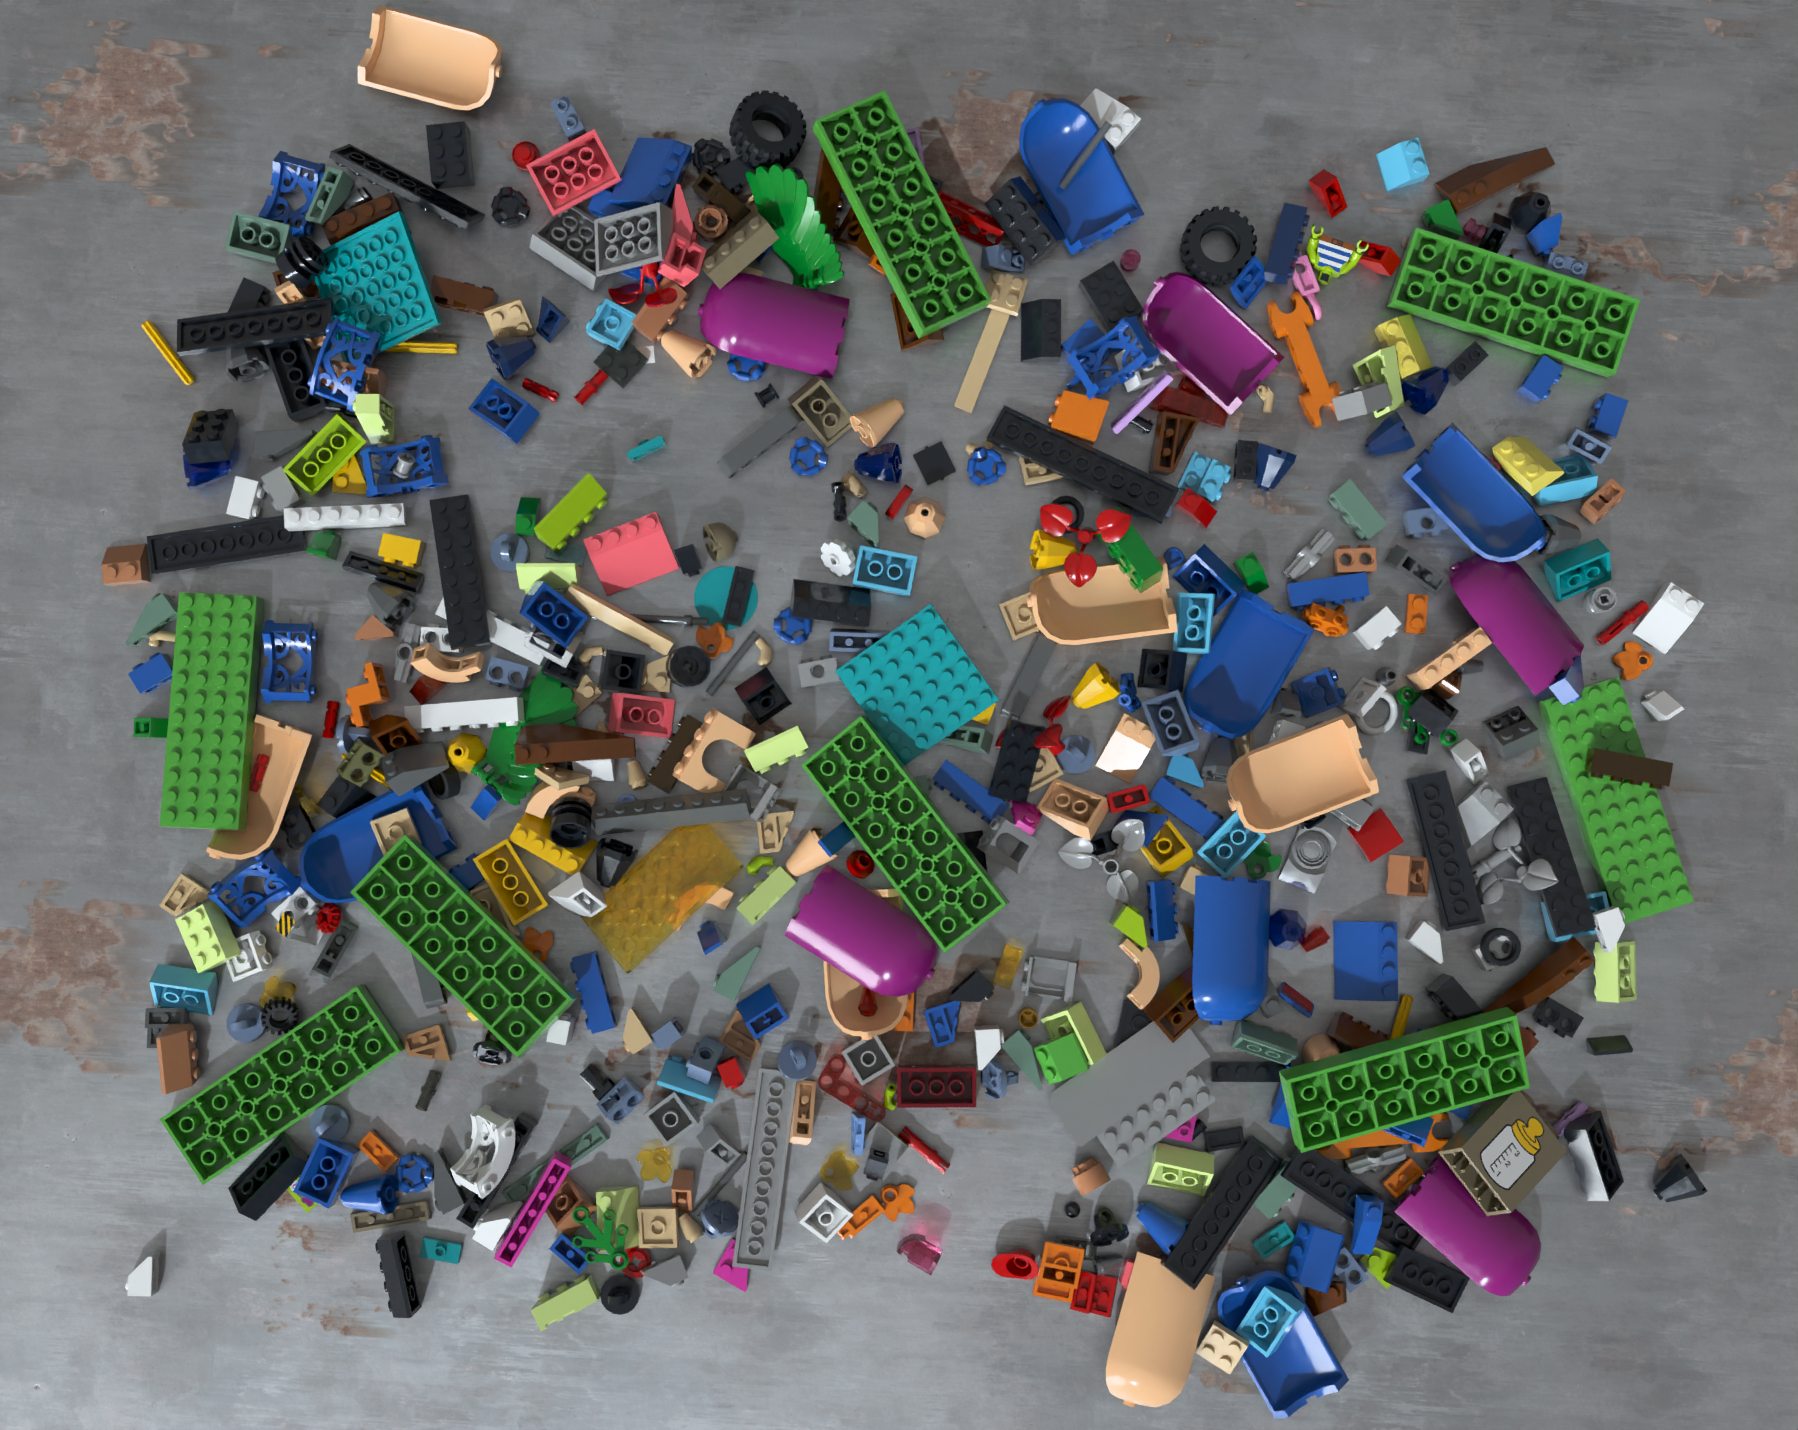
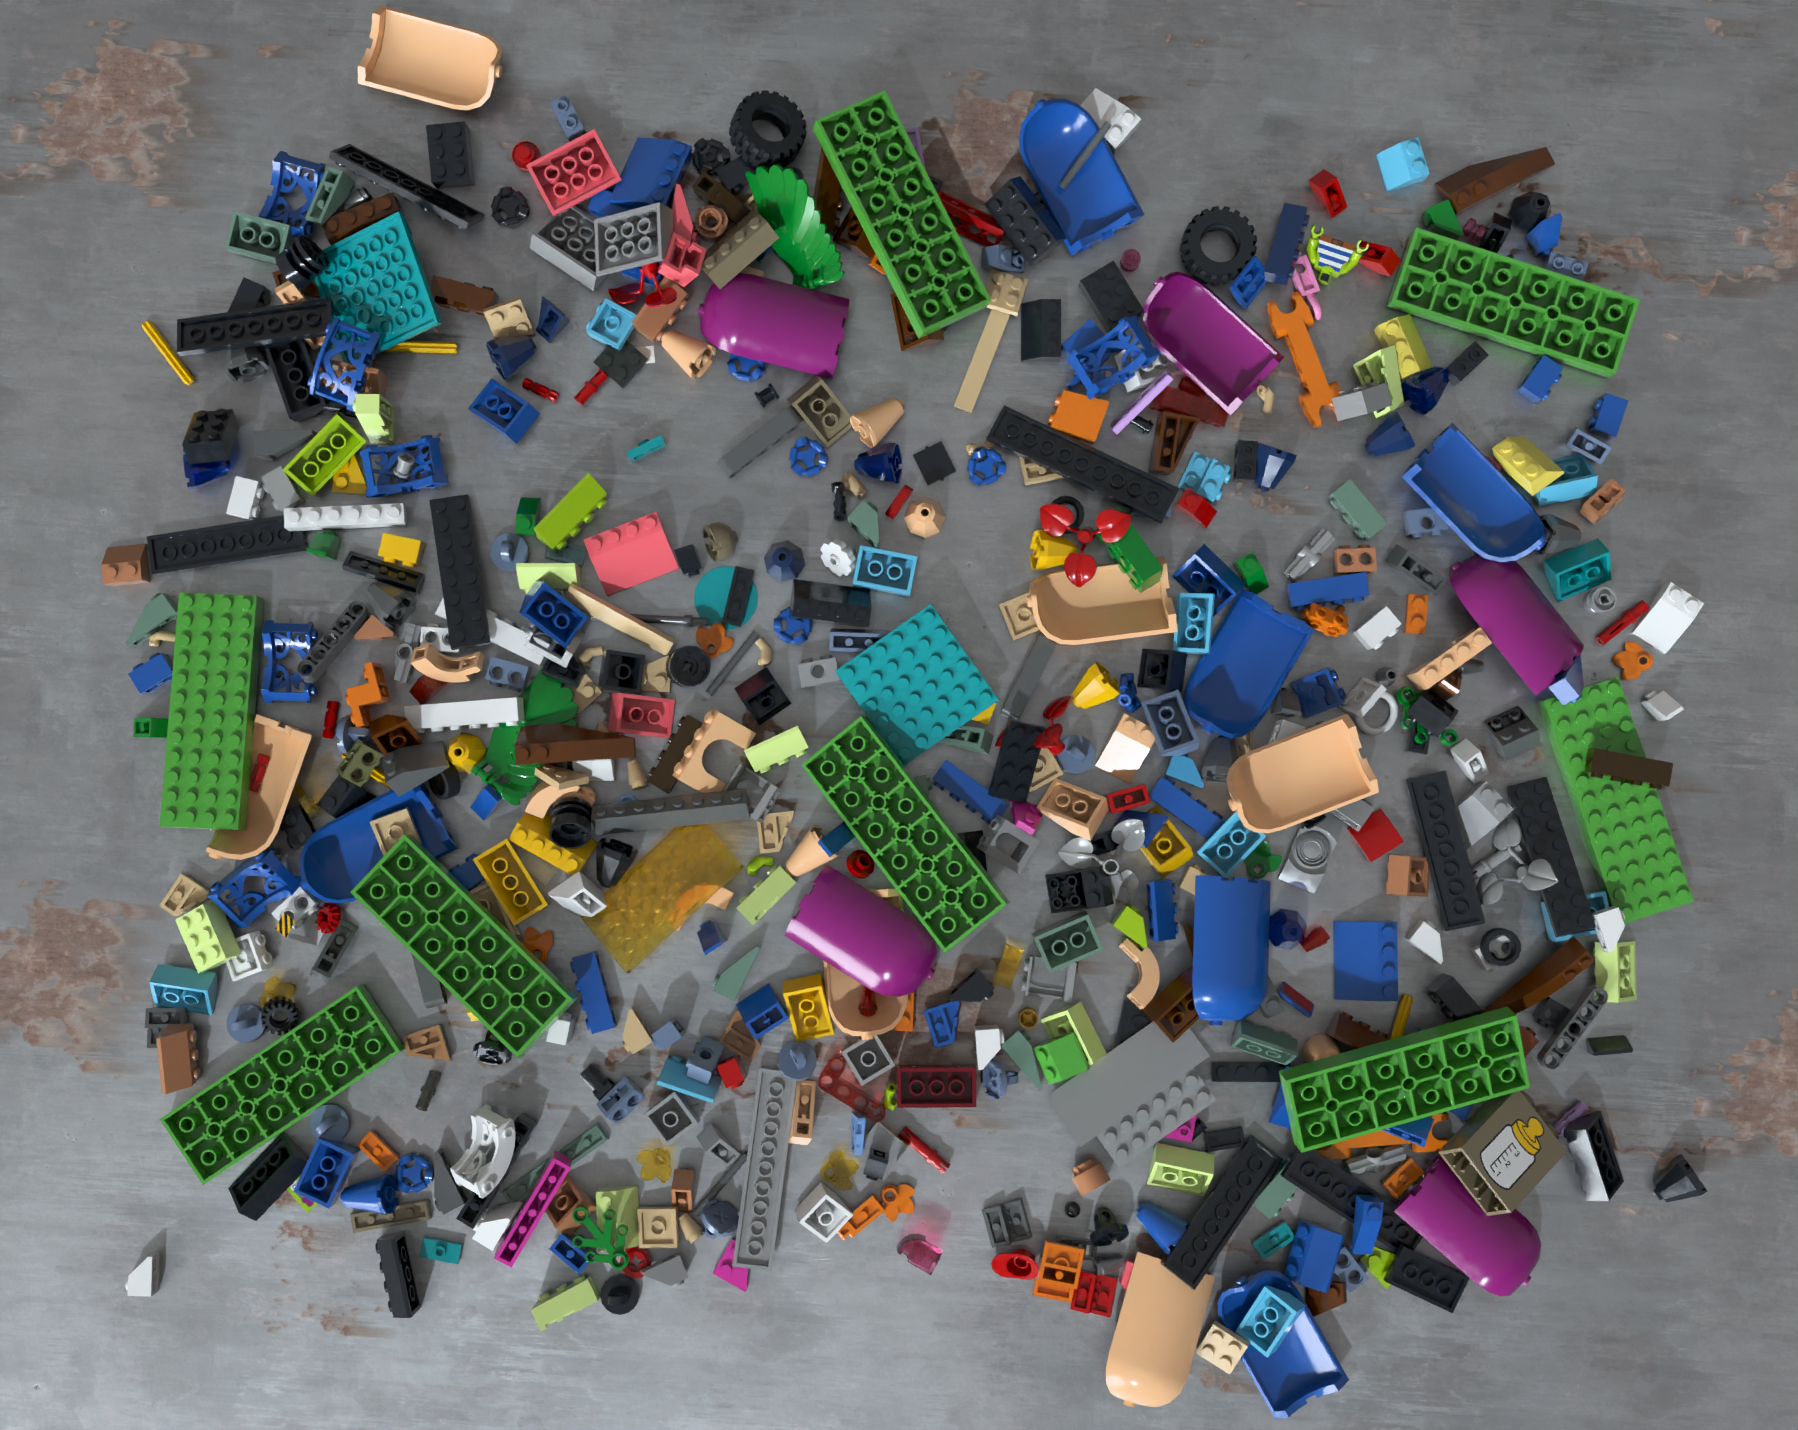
(333, 650): none -> dark grey beam
(790, 567): none -> dark blue cone
(808, 1007): none -> yellow slope
(1007, 1223): none -> dark grey slope
(1067, 941): none -> sand green slope
(1079, 889): none -> black slope
(1173, 557): blue tile -> none
(1581, 1022): none -> dark grey beam

